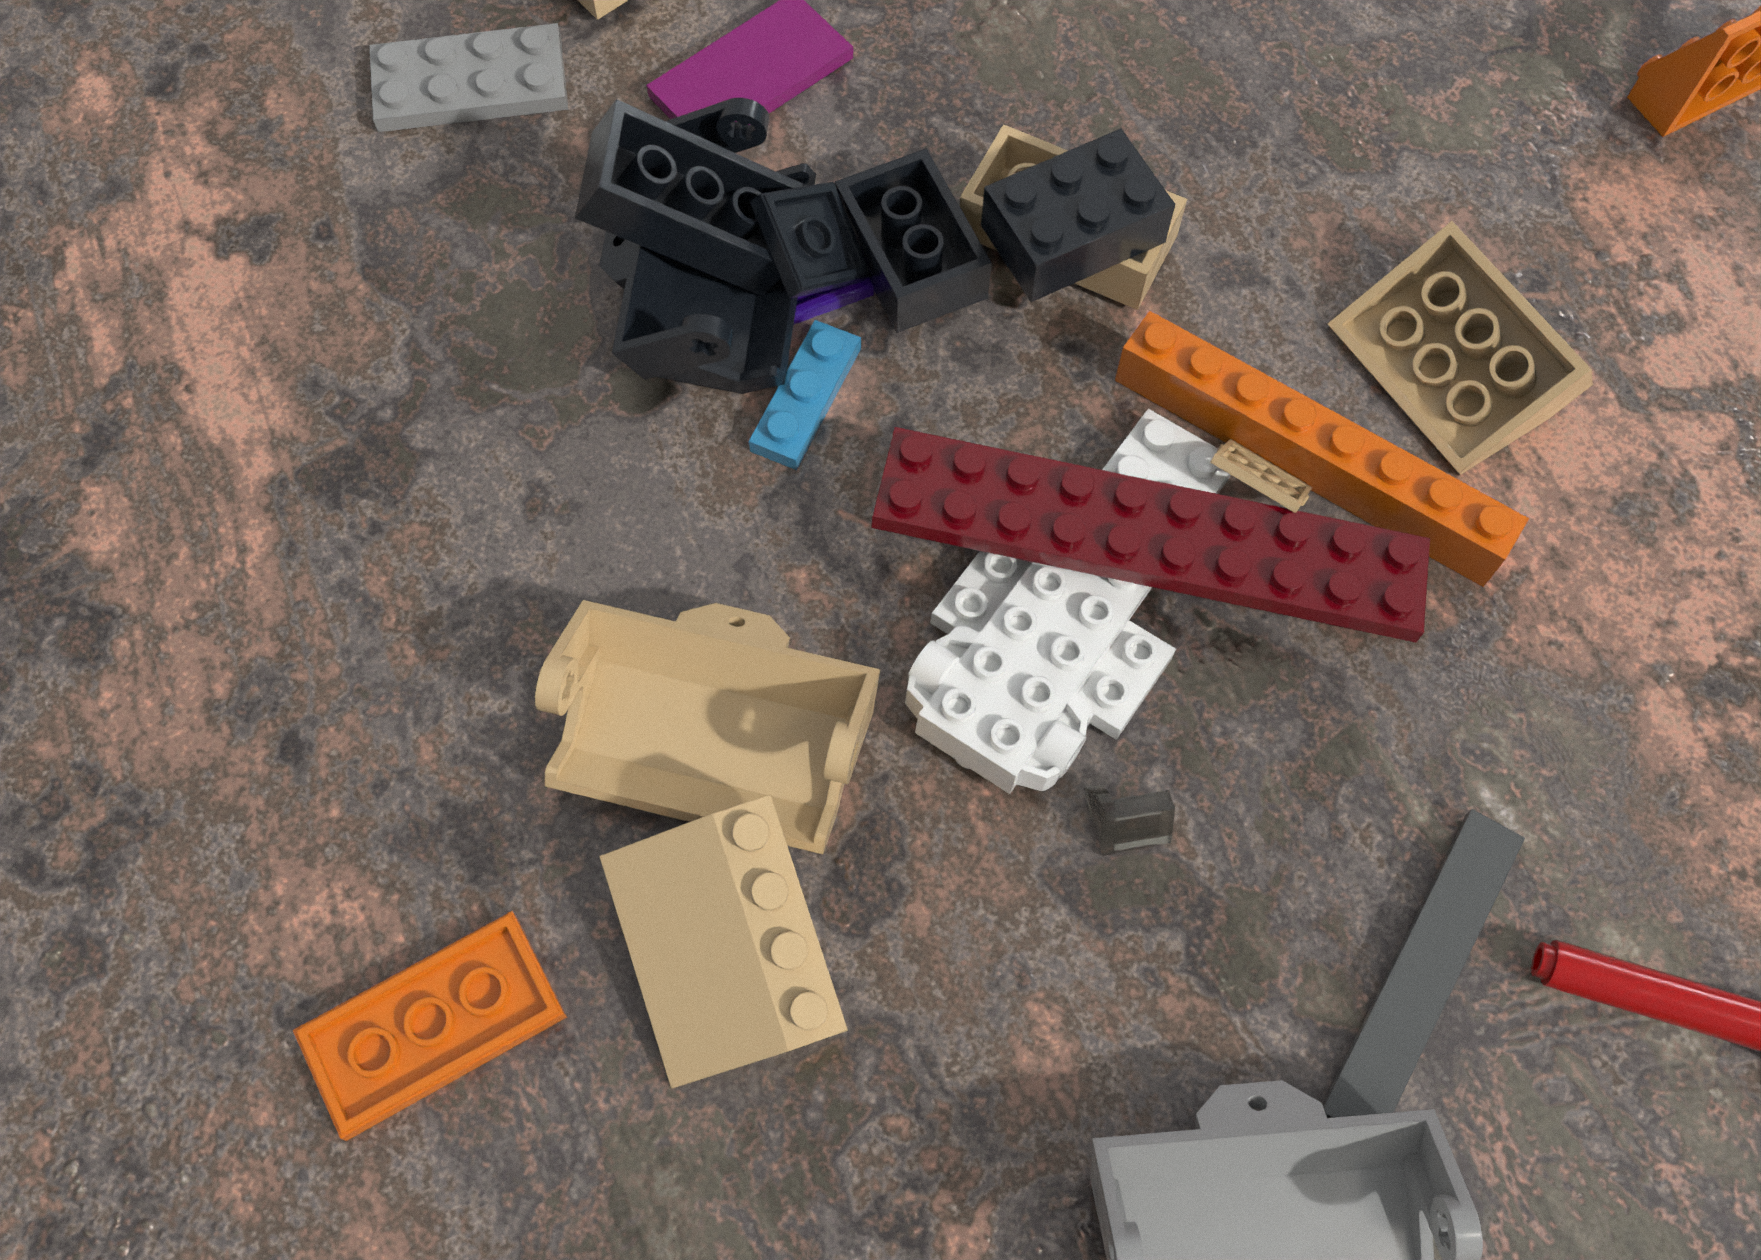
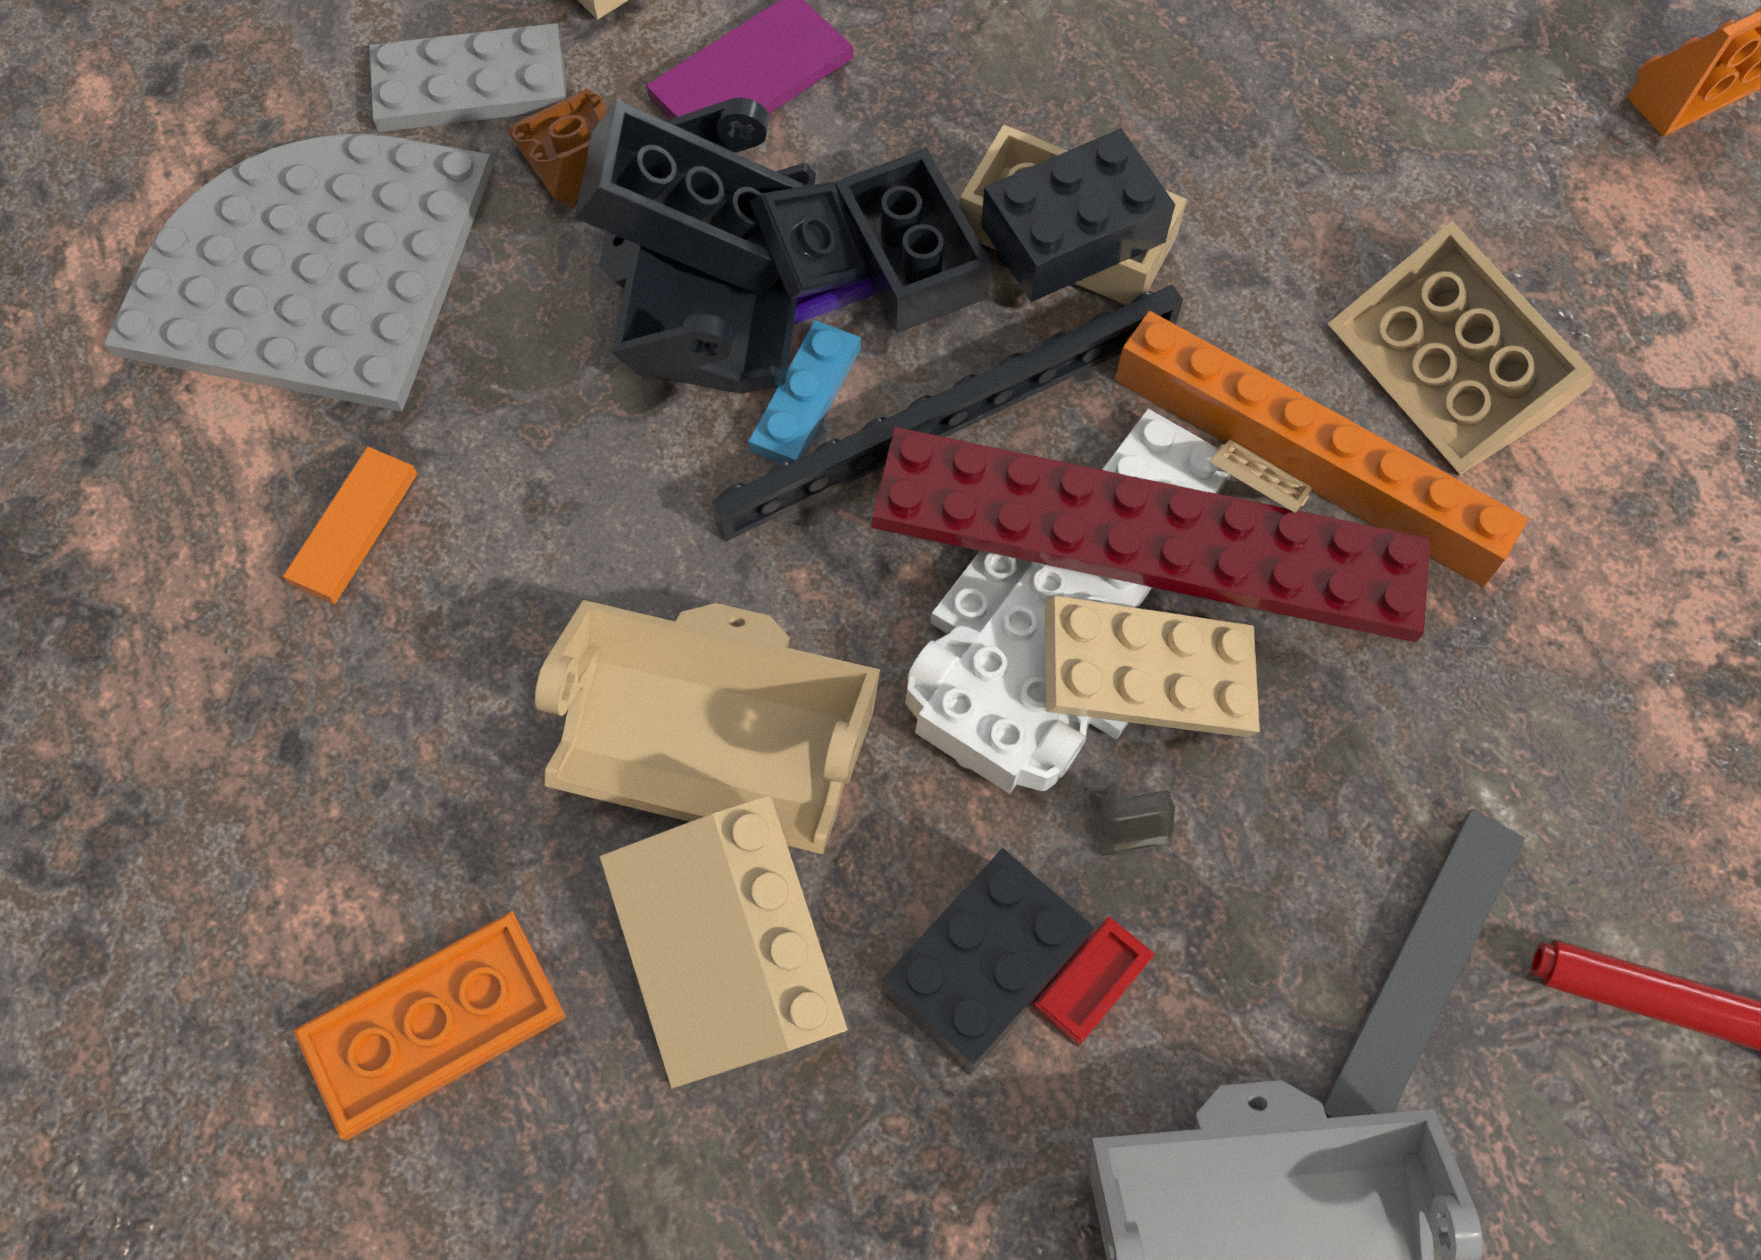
(309, 267): none -> light grey plate
(350, 525): none -> orange tile
(559, 141): none -> dark orange slope
(967, 402): none -> black plate
(986, 960): none -> black brick
(1093, 981): none -> red tile
(1150, 667): none -> tan plate

